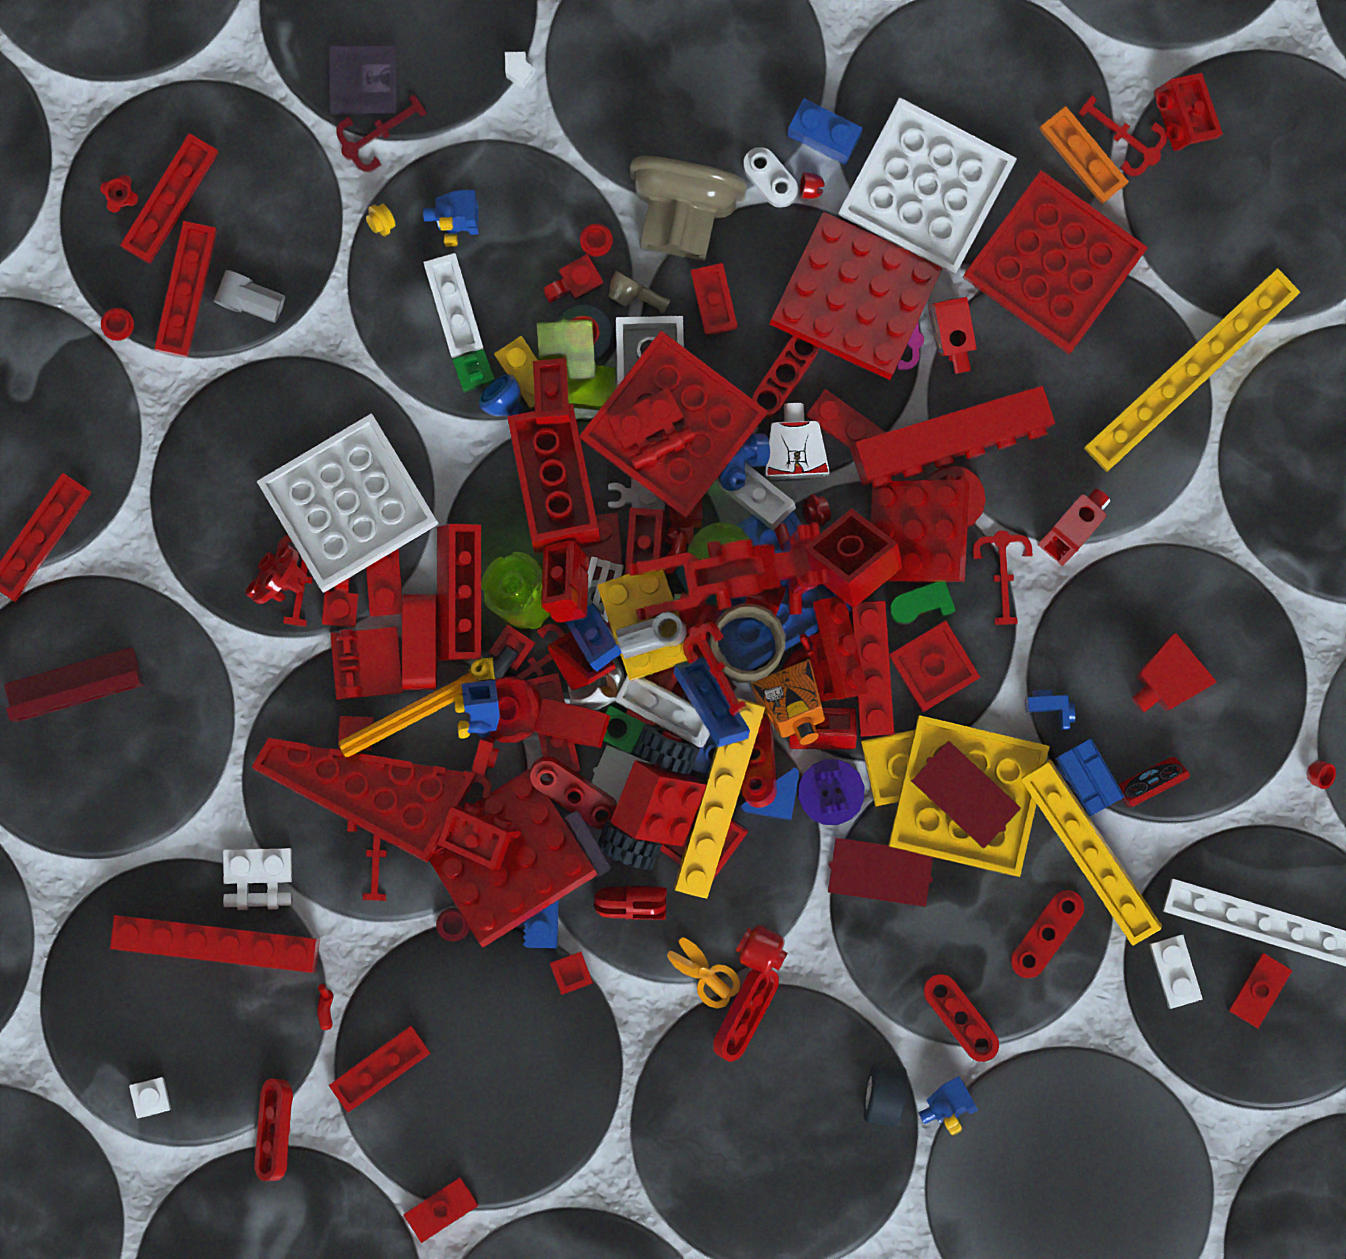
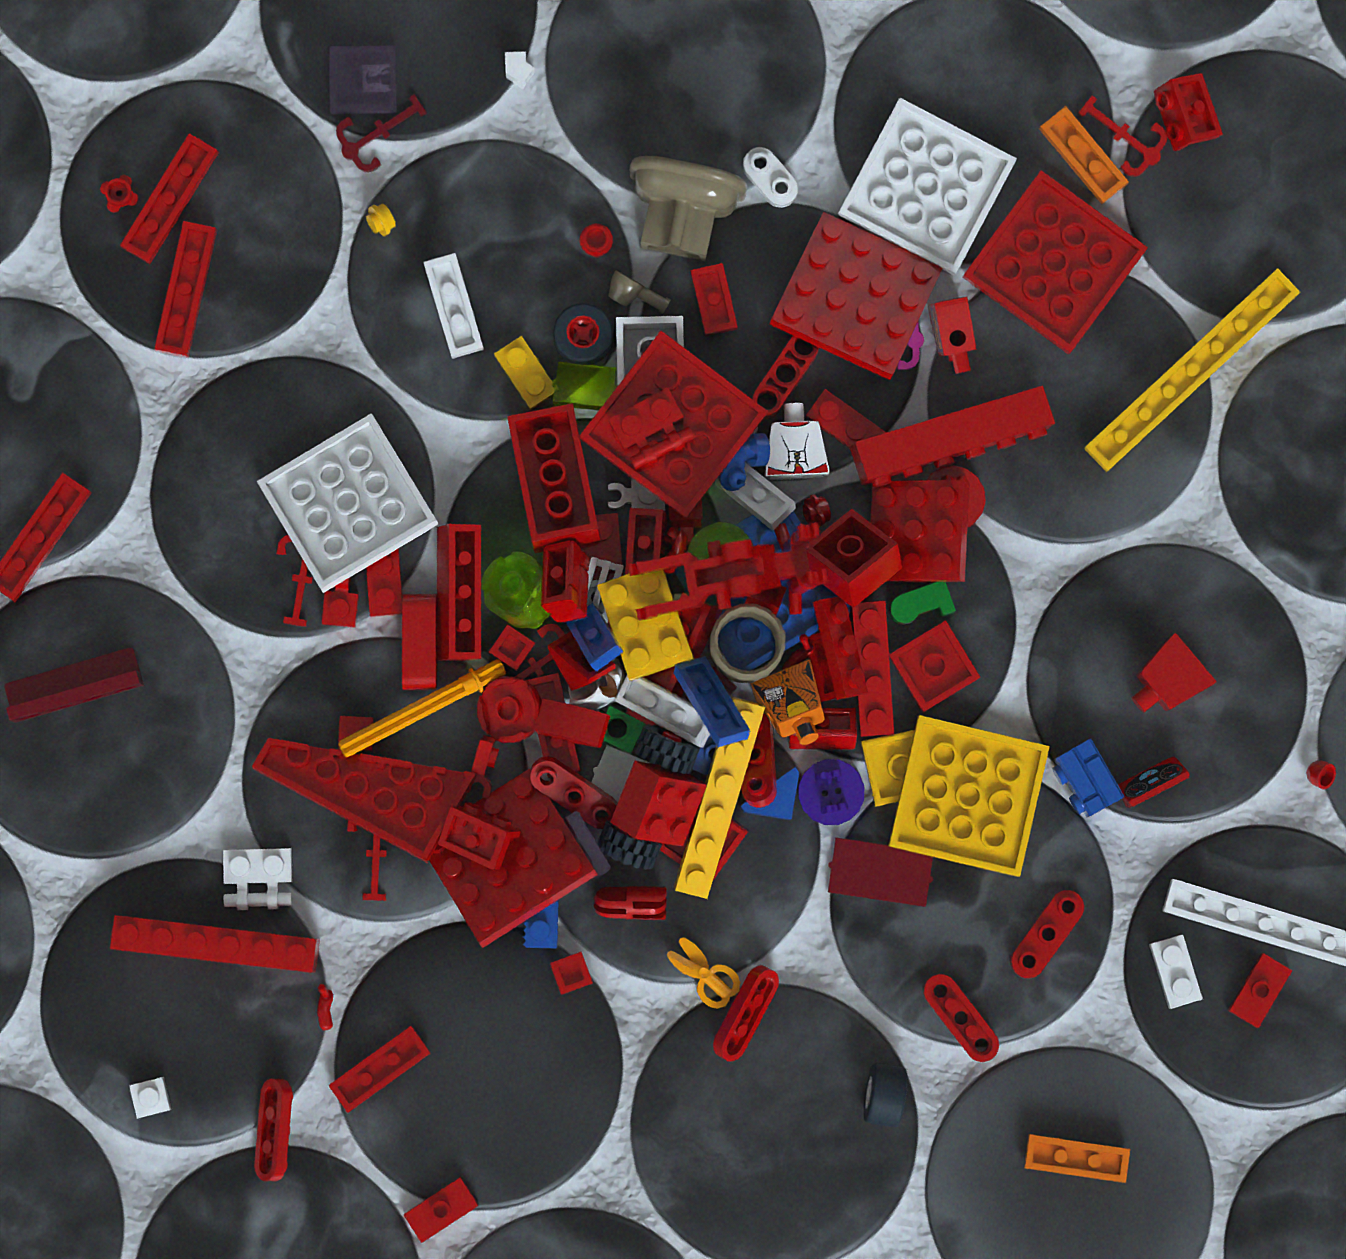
(117, 324): red plate -> none
(241, 294): light grey piece -> none
(277, 574): red plate -> none
(366, 663): red hinge -> none
(452, 925): dark red plate -> none
(455, 213): blue piece -> none
(473, 370): green tile -> none
(481, 703): blue piece -> none
(495, 666): arm -> none
(502, 397): blue brick -> none
(551, 391): red plate -> none
(569, 341): clear neon green piece -> none
(577, 279): red plate -> none
(648, 635): light grey piece -> none
(698, 636): red piece -> none
(762, 949): red head -> none
(810, 185): red hinge -> none
(824, 131): blue brick -> none
(947, 1104): blue piece -> none
(966, 794): dark red piece -> none
(1002, 540): red piece -> none
(1045, 702): blue bracket -> none
(1075, 526): red torso -> none
(1077, 1158): none -> orange plate
(1091, 852): yellow plate -> none

